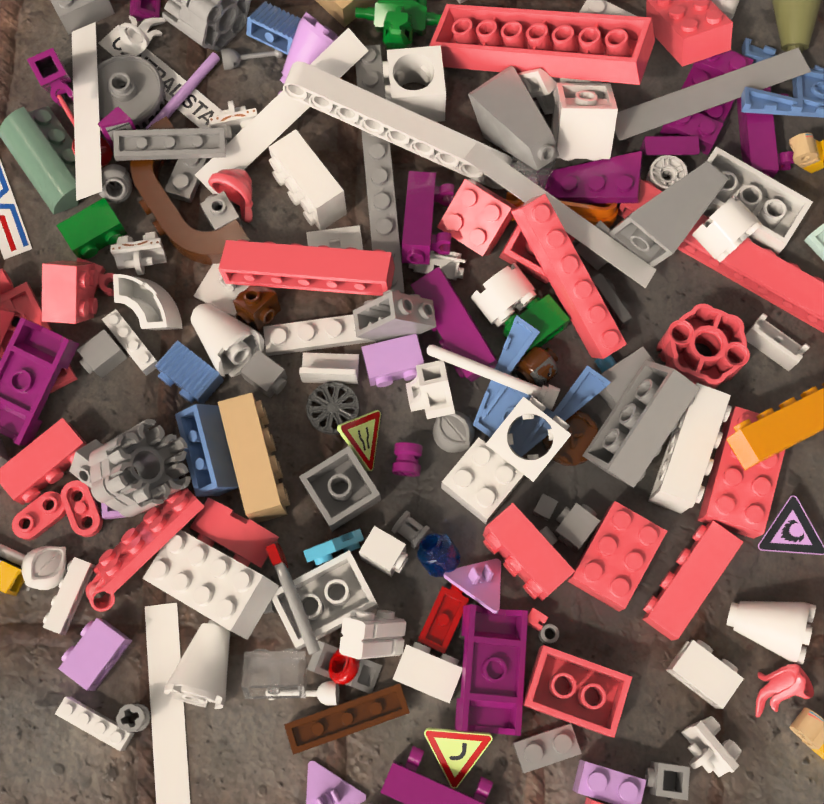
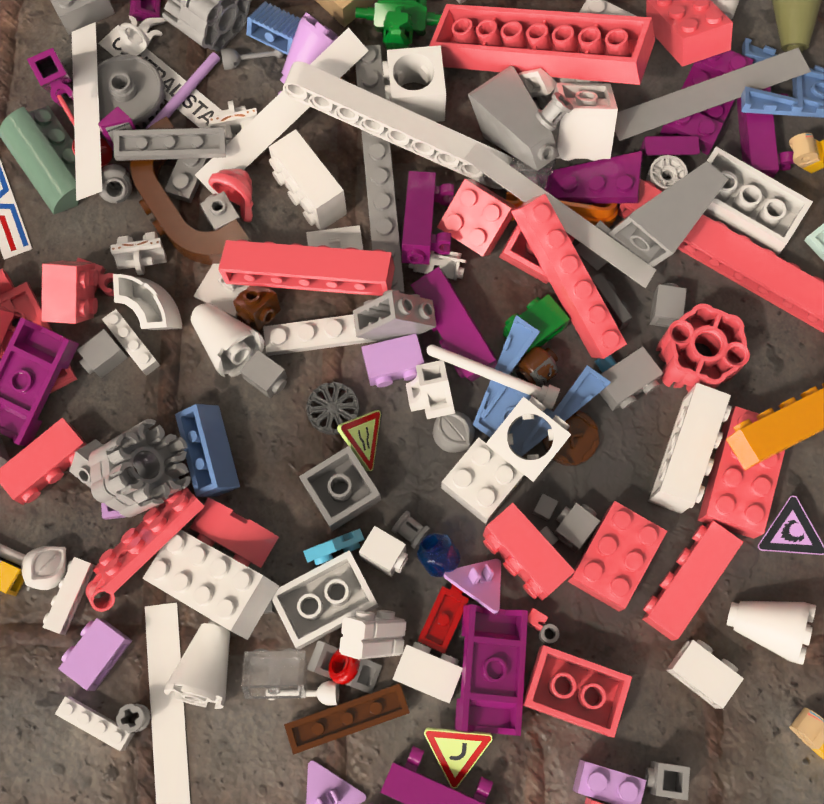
(39, 516): coral plate -> none
(81, 510): coral plate -> none
(91, 229): green piece -> none
(189, 373): medium blue brick -> none
(252, 458): tan brick -> none
(281, 566): light grey piece -> none
(329, 368): white panel -> none
(407, 459): magenta wheel -> none
(503, 294): white brick -> none
(546, 748): light grey plate -> none
(554, 111): none -> light grey bush
(641, 422): light grey brick -> none
(667, 304): none -> light grey brick
(708, 750): white hips -> none
(727, 228): white brick -> none
(775, 343): white hinge -> none
(783, 683): coral piece -> none

